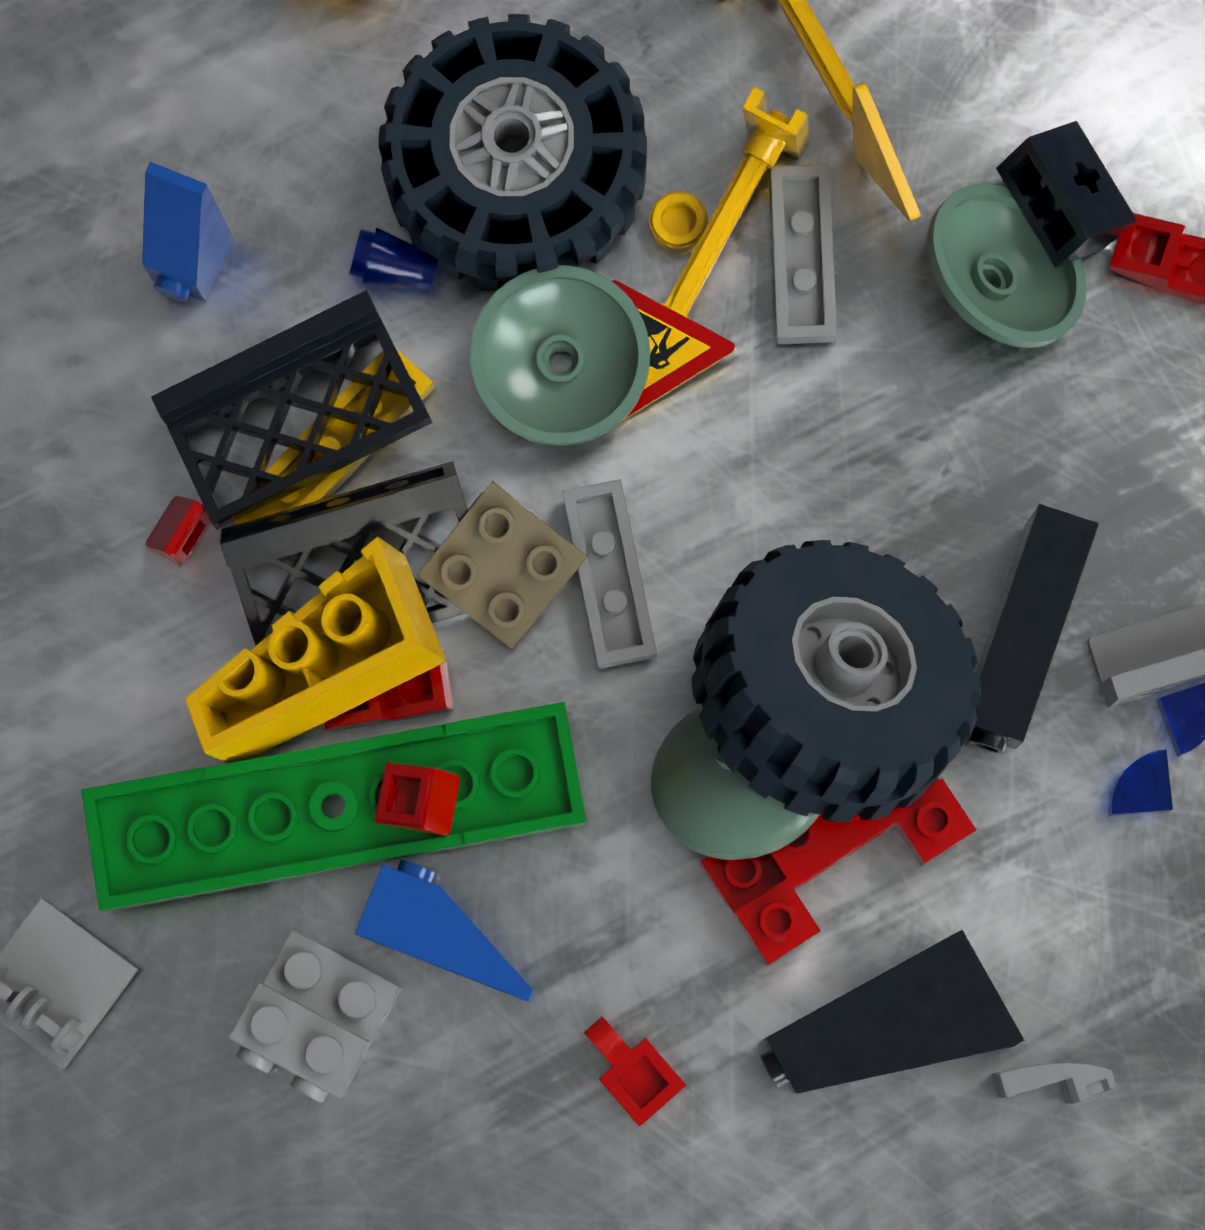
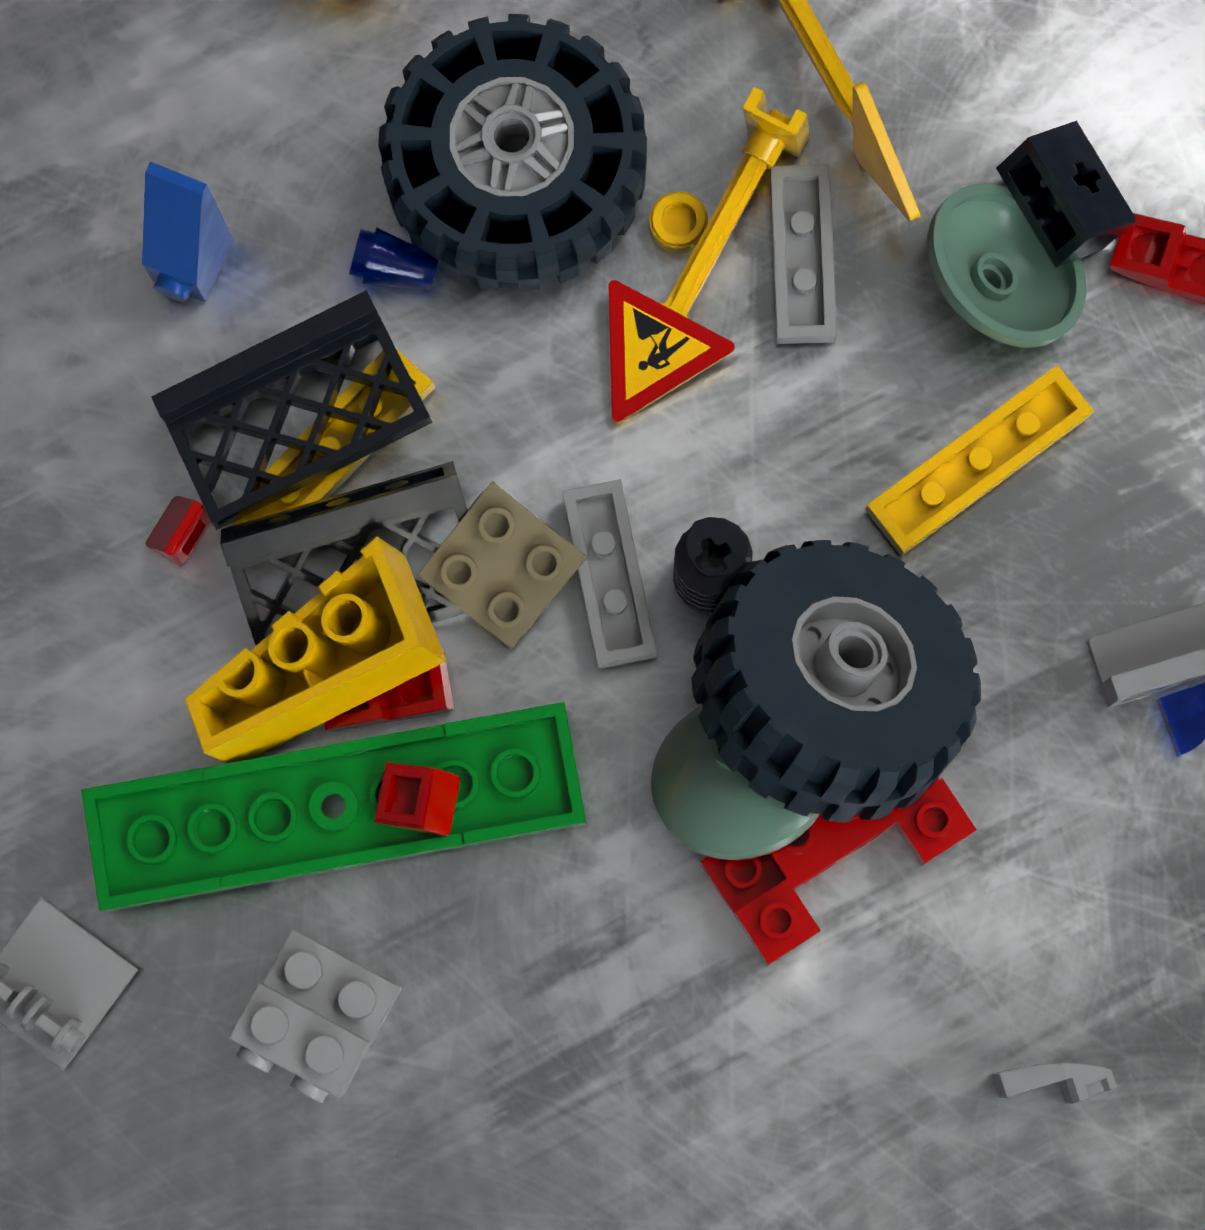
(426, 924): blue slope -> none
(551, 314): sand green dish -> none
(637, 1076): red plate -> none
(720, 544): none -> black piece
(903, 1019): black slope -> none
(979, 460): none -> yellow plate
(1029, 624): black slope -> none
(1143, 787): clear blue tile -> none

